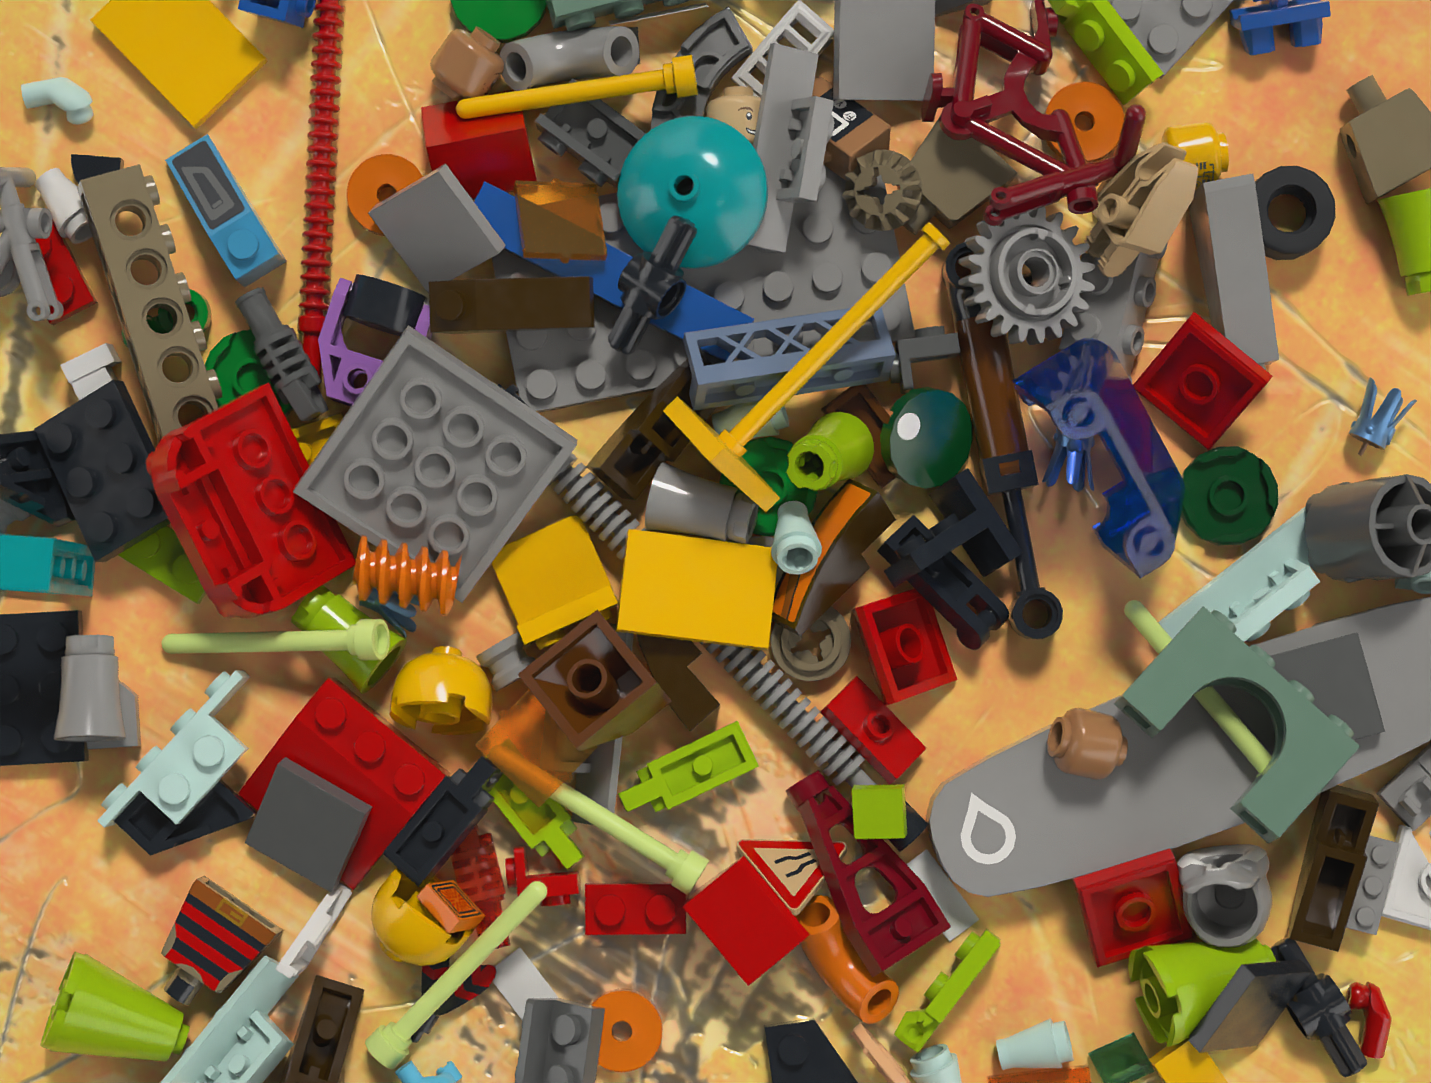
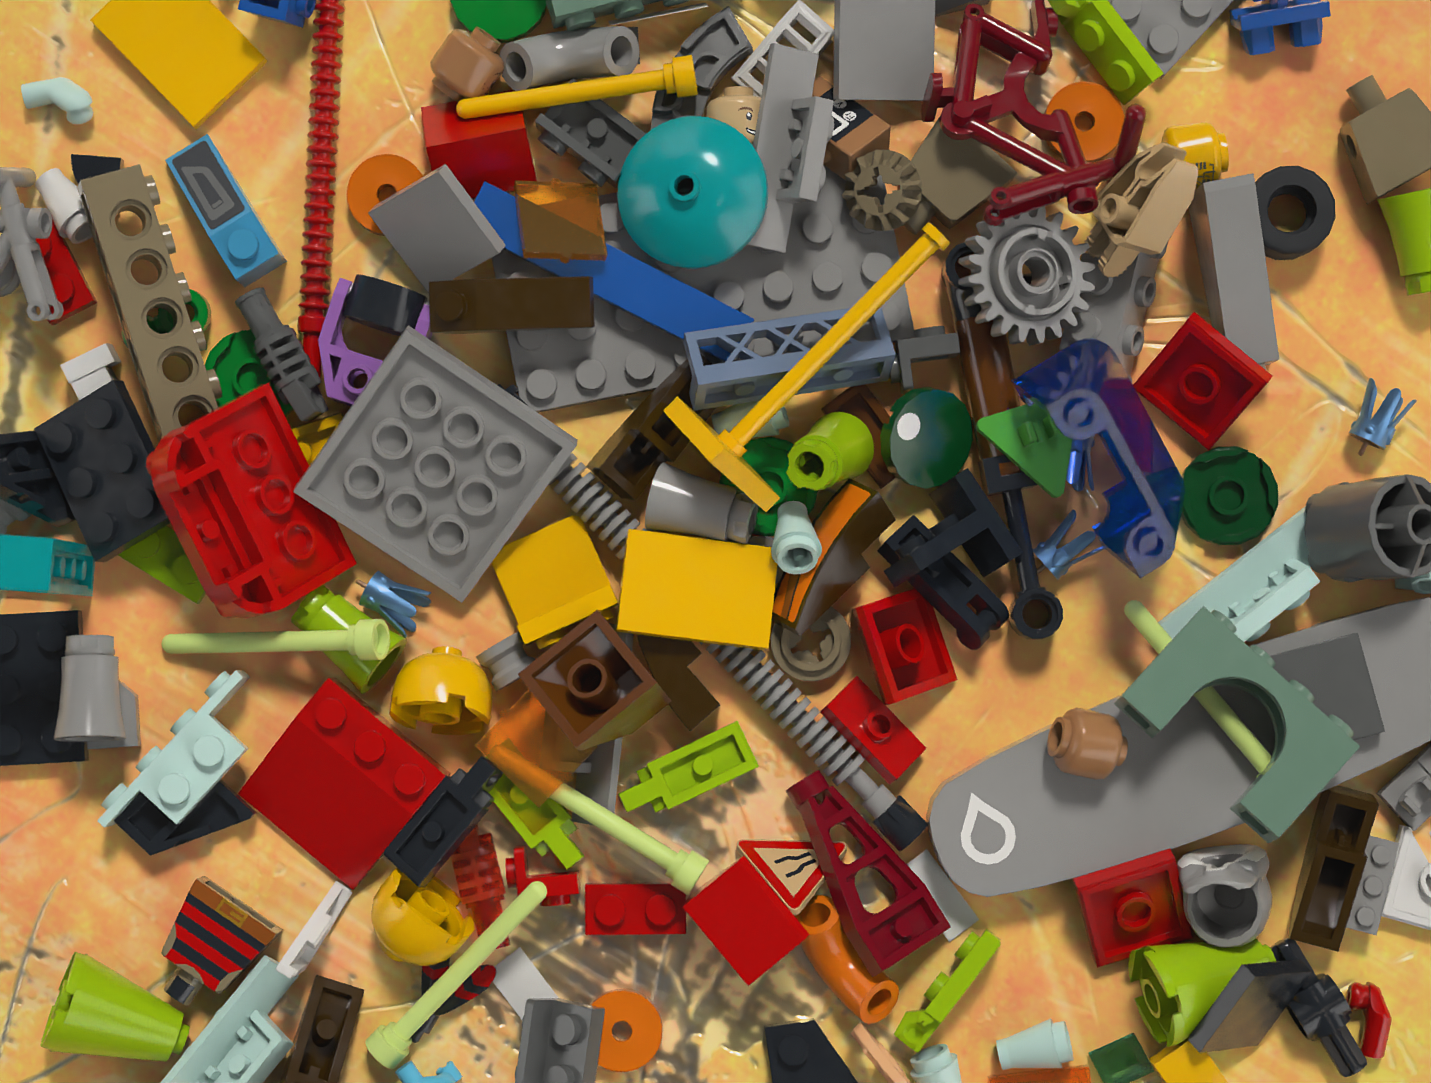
(308, 824): dark grey tile -> none
(406, 576): orange piece -> none
(450, 906): orange tile -> none
(652, 285): black axle -> none
(879, 811): lime tile -> none
(1031, 443): none -> bright green piece
(1059, 559): none -> flat silver piece

